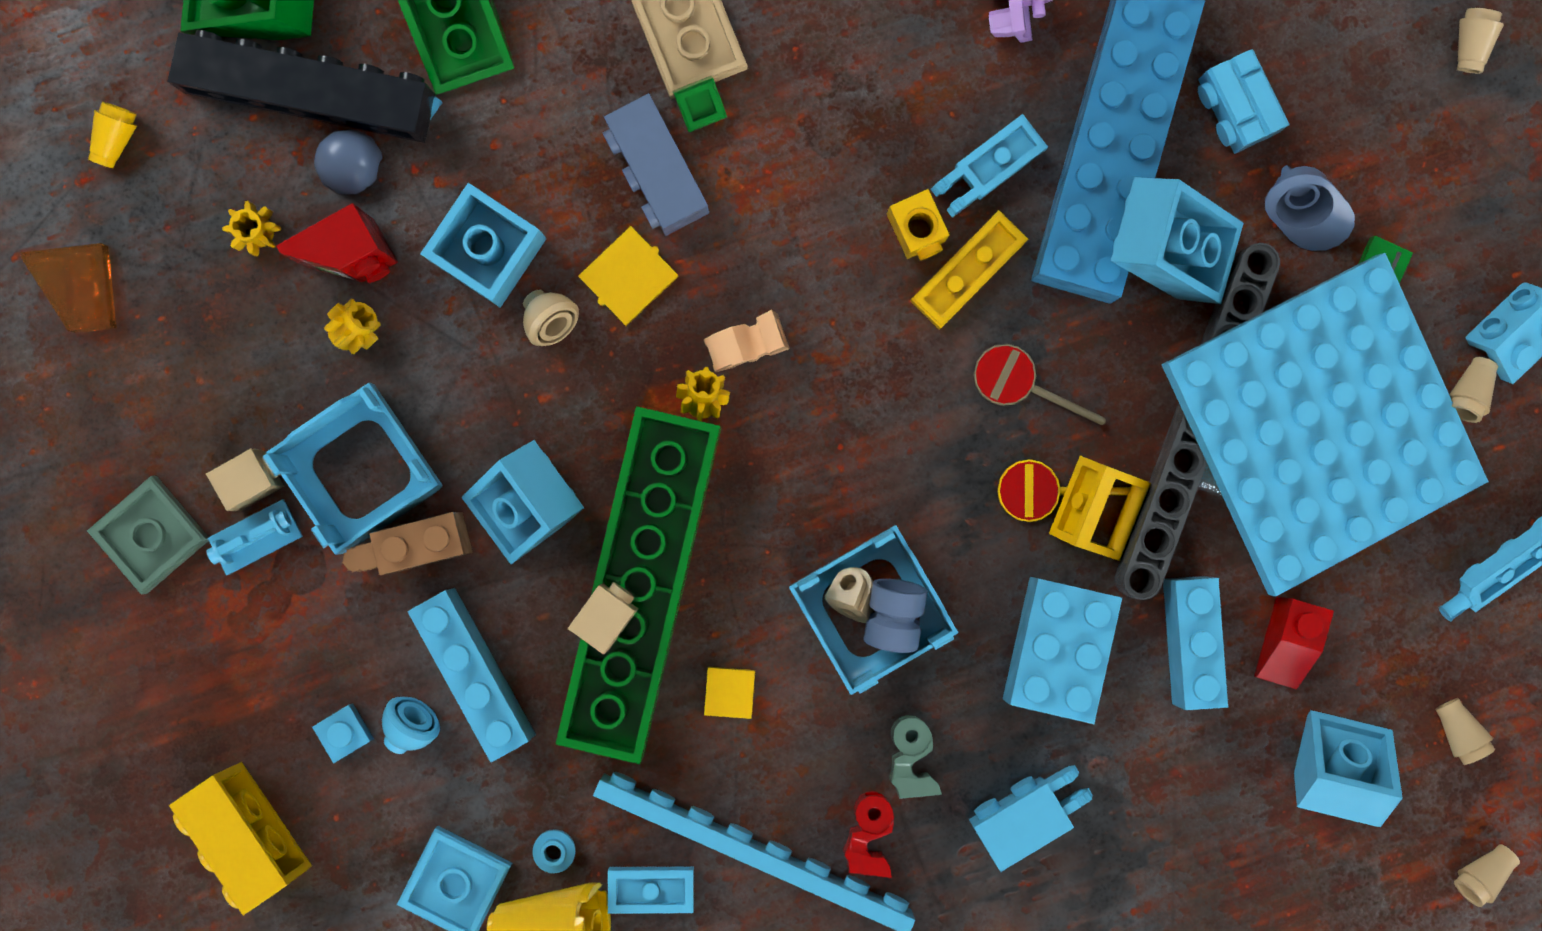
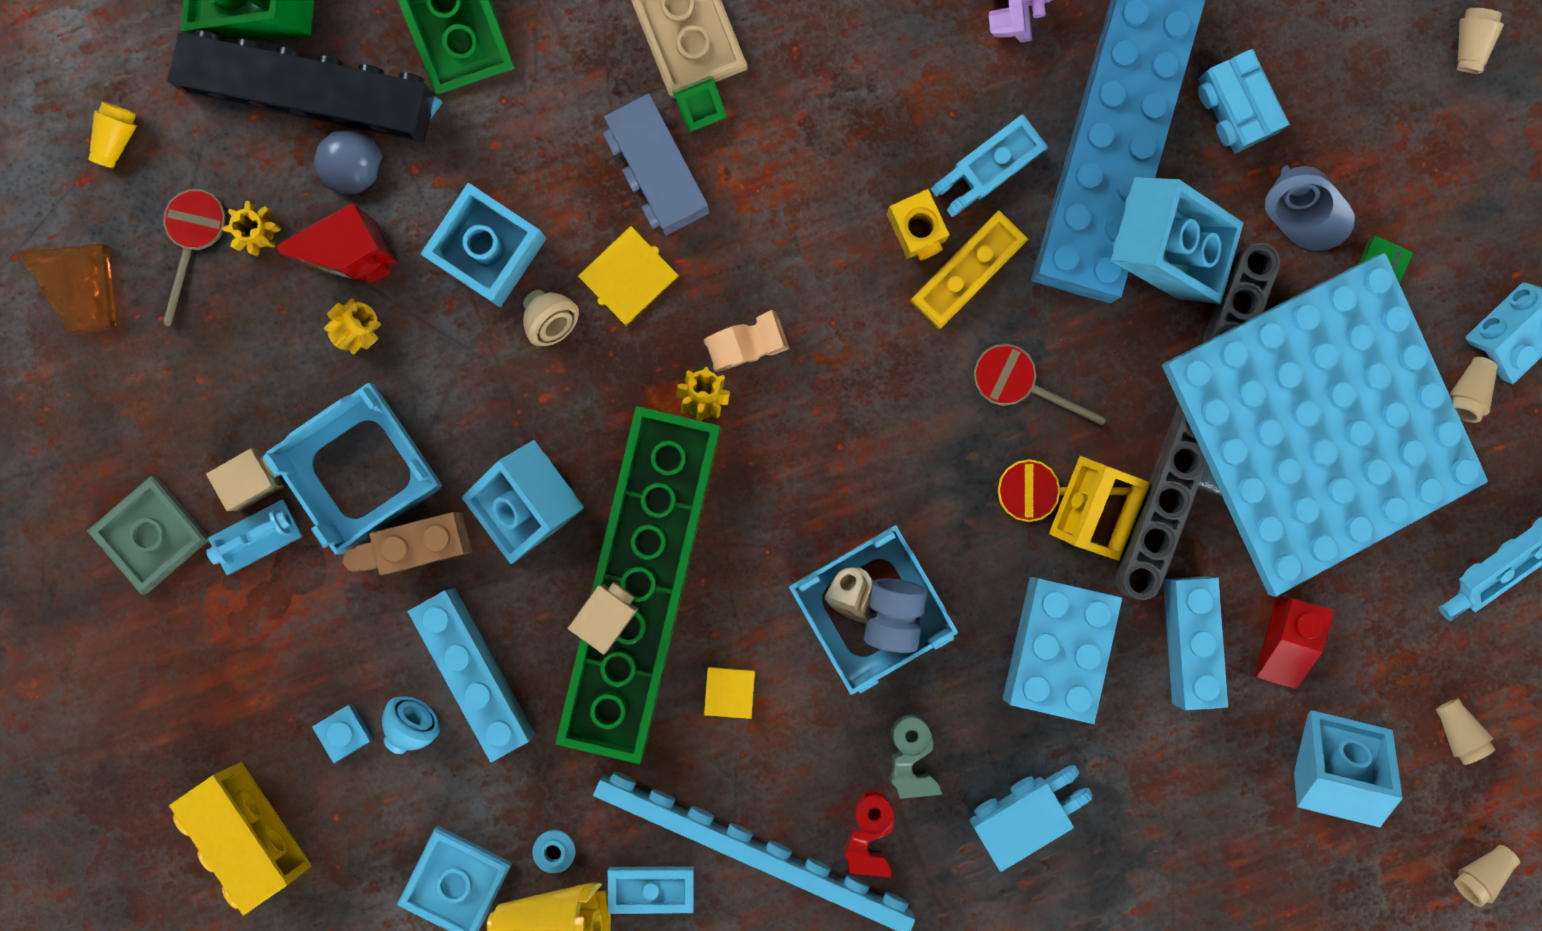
(194, 223): none -> piece

